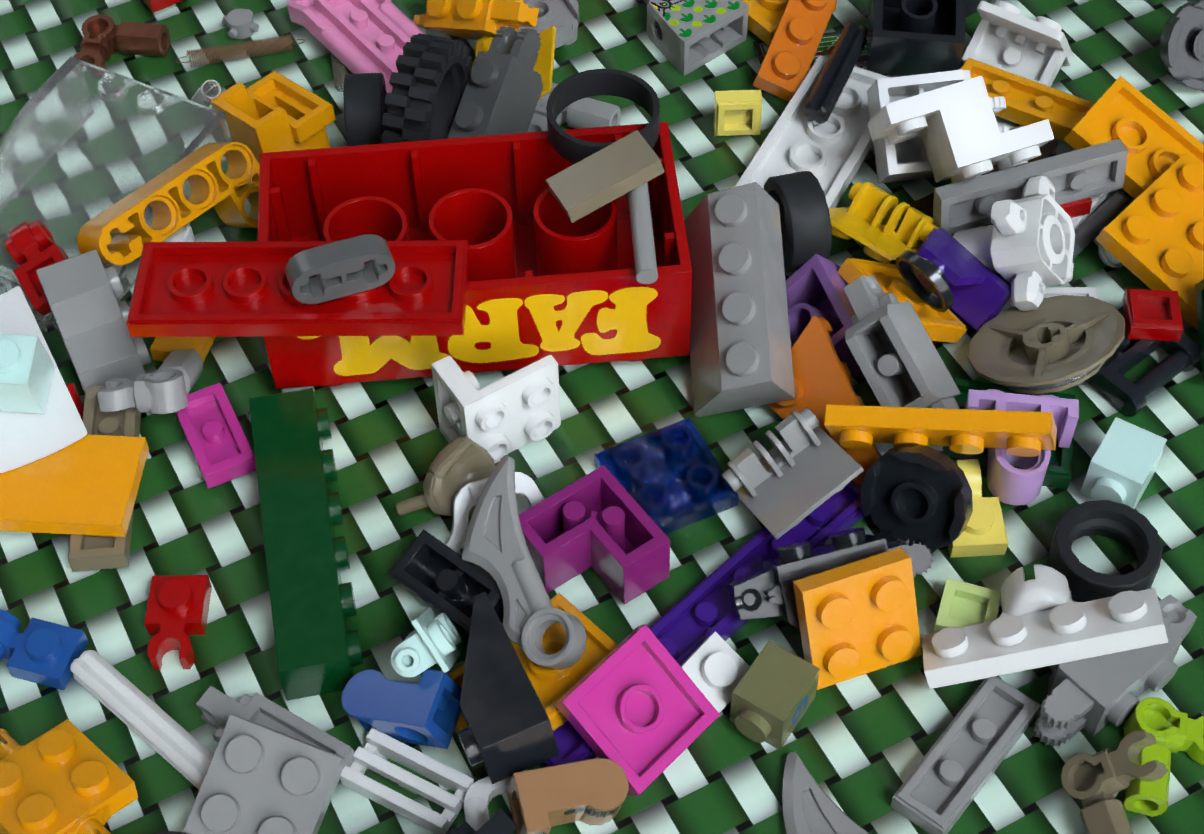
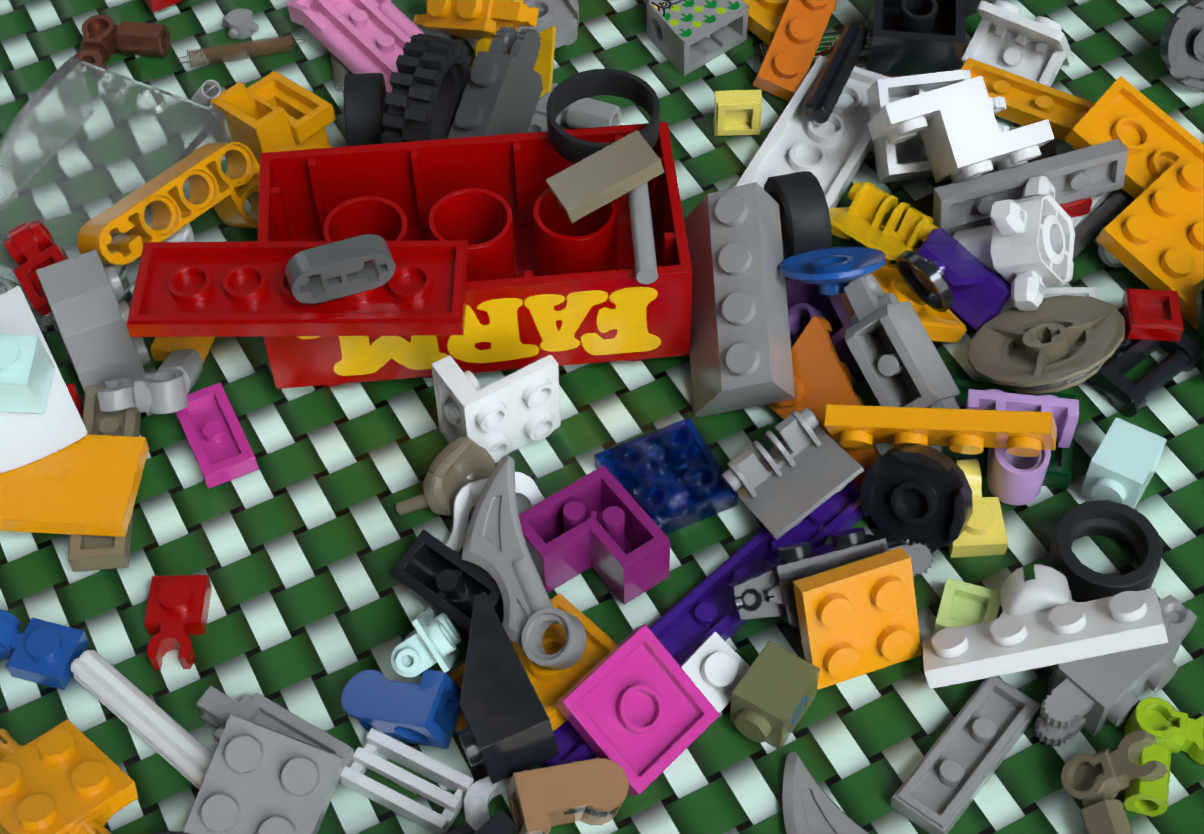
(301, 545): dark green brick -> none
(832, 267): none -> blue dish

